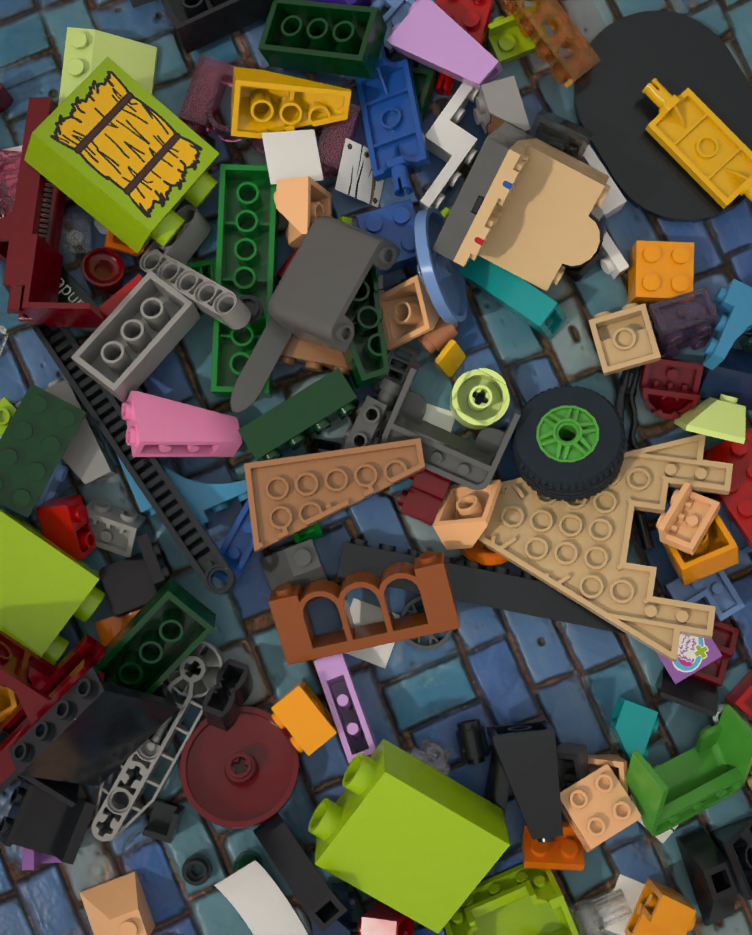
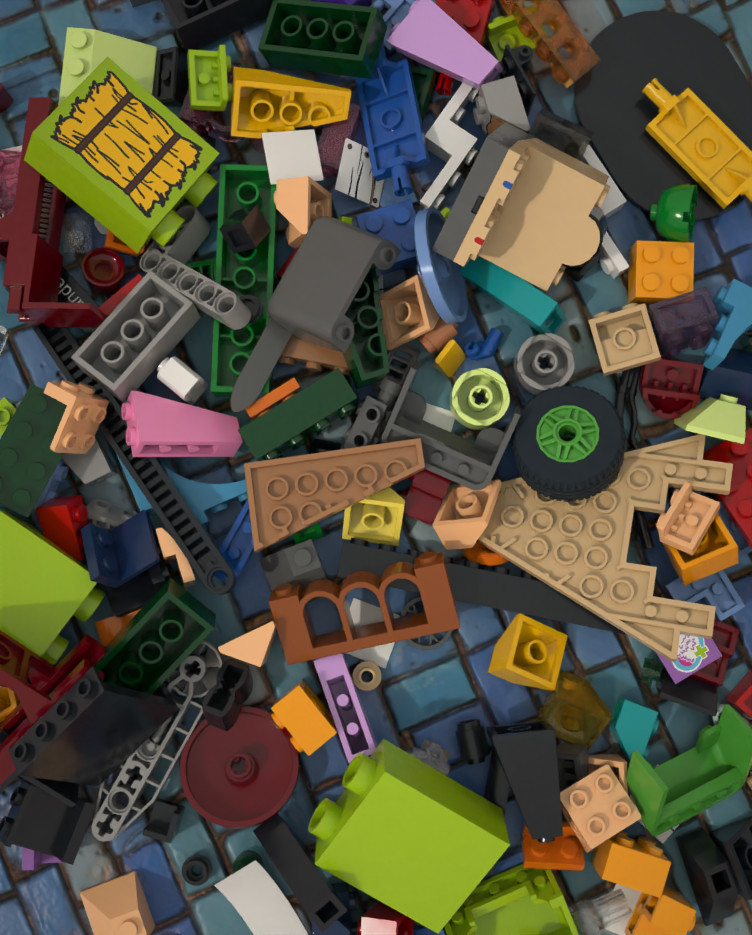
(81, 417): none -> light nougat bracket
(120, 553): none -> dark blue bracket
(171, 76): none -> black slope
(172, 552): none -> light nougat slope
(181, 379): none -> white brick
(209, 79): none -> lime bracket
(245, 229): none -> black panel
(252, 646): none -> light nougat slope
(273, 398): none -> orange plate
(367, 666): none -> tan plate
(375, 518): none -> light yellow slope
(486, 348): none -> blue arm
(517, 63): none -> black hinge
(529, 654): none -> yellow slope
(538, 348): none -> light grey brick
(575, 710): none -> clear yellow slope
(632, 863): none -> light orange brick
(650, 671): none -> clear green plate
(675, 212): none -> green cylinder

